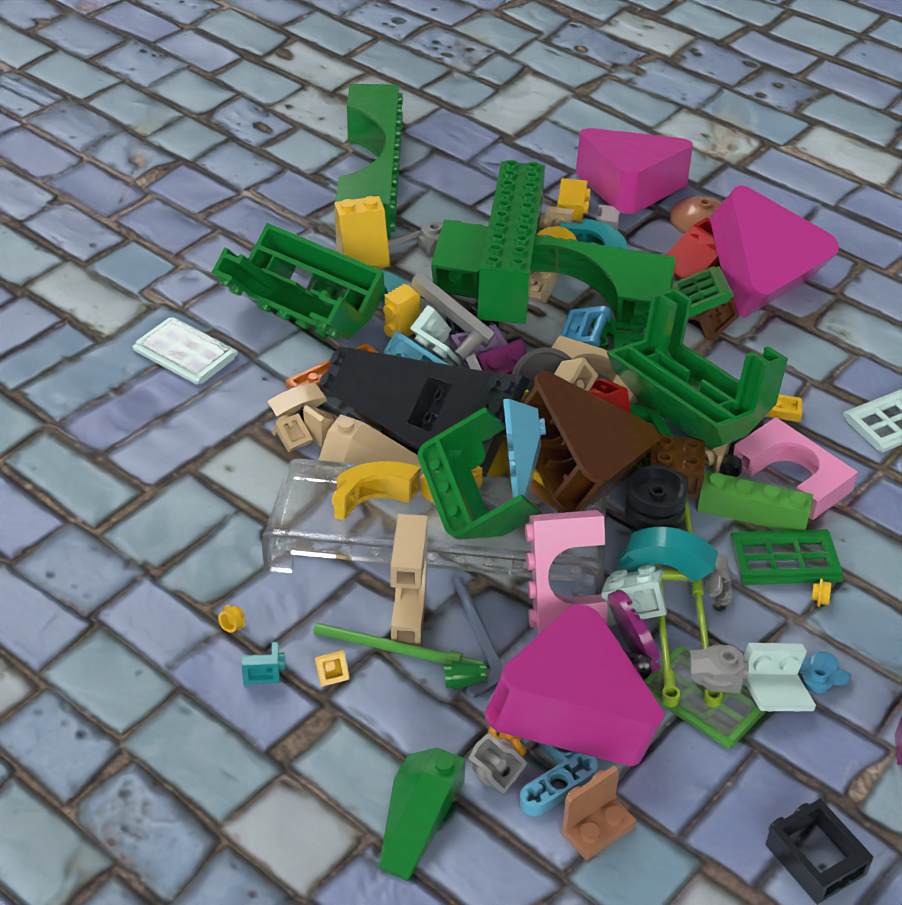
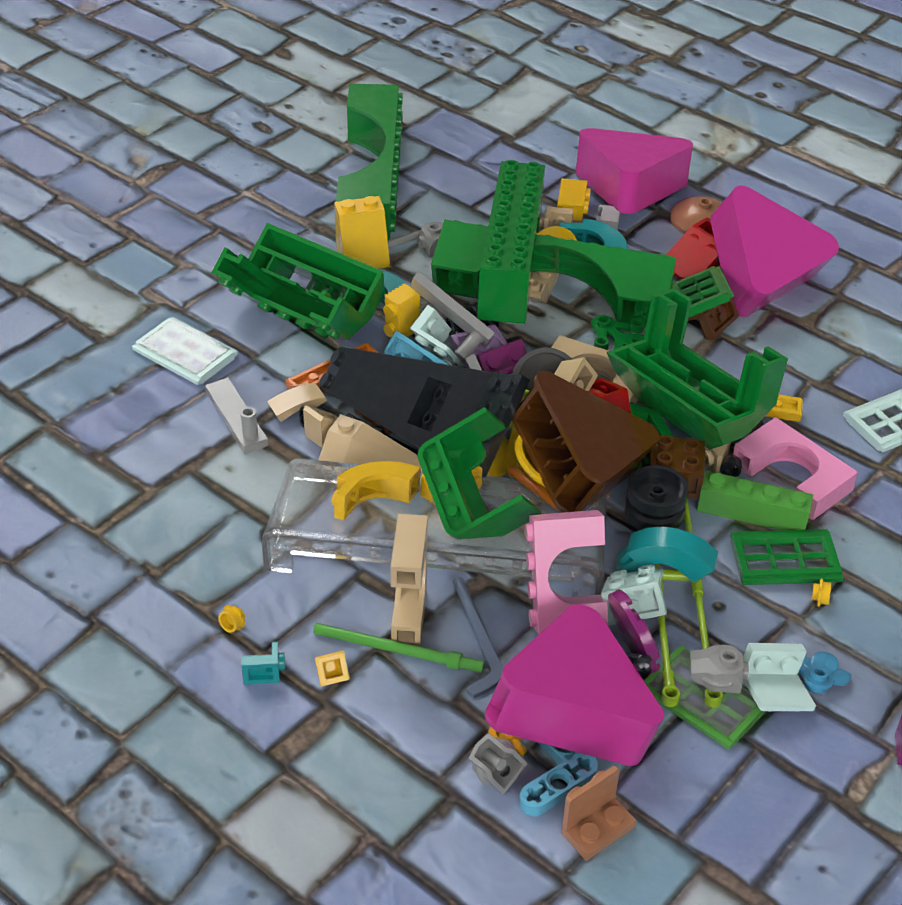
(236, 415): none -> piece
(292, 432): tan bracket -> none
(417, 807): green wedge -> none
(464, 674): green cone -> none
(524, 443): medium azure wedge -> none
(579, 323): dark azure plate -> none
(716, 585): light grey hinge -> none
(834, 879): black window -> none

